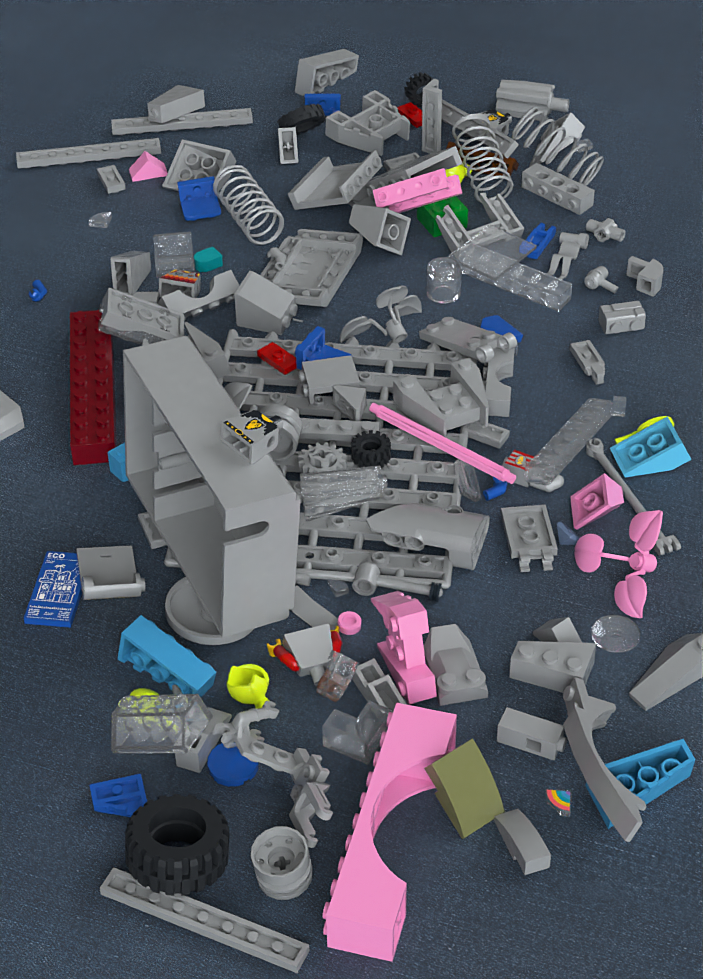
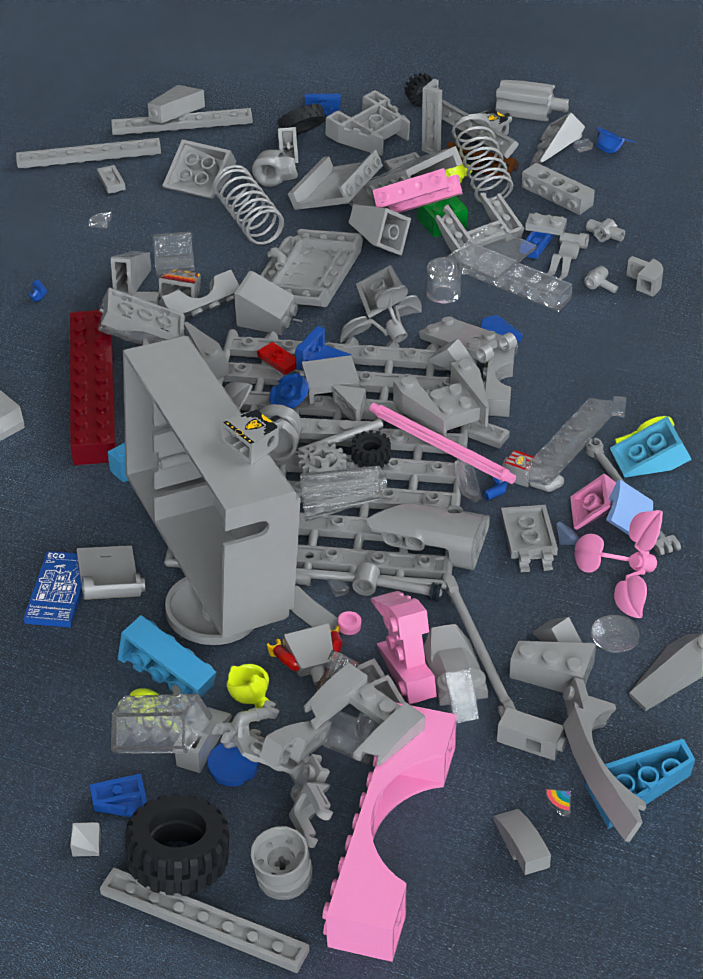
(85, 839): none -> light grey slope
(147, 168): bright pink slope -> none
(151, 532): light grey plate -> none
(198, 199): blue bracket -> none
(208, 260): teal piece -> none
(273, 168): none -> light grey piece
(289, 391): none -> blue tile
(293, 742): none -> light grey slope
(324, 70): light grey wedge -> none
(346, 434): none -> light grey bar
(373, 286): none -> light grey slope
(396, 722): none -> light grey wedge
(412, 113): red plate -> none
(450, 353): none -> light grey slope
(455, 597): none -> light grey hinge
(461, 695): none -> clear tile
(466, 788): olive slope -> none
(546, 224): none -> light grey plate
(554, 152): light grey piece -> none
(589, 360): light grey hinge -> none
(609, 141): none -> blue piece
(622, 317): light grey brick -> none
(626, 504): none -> light blue slope

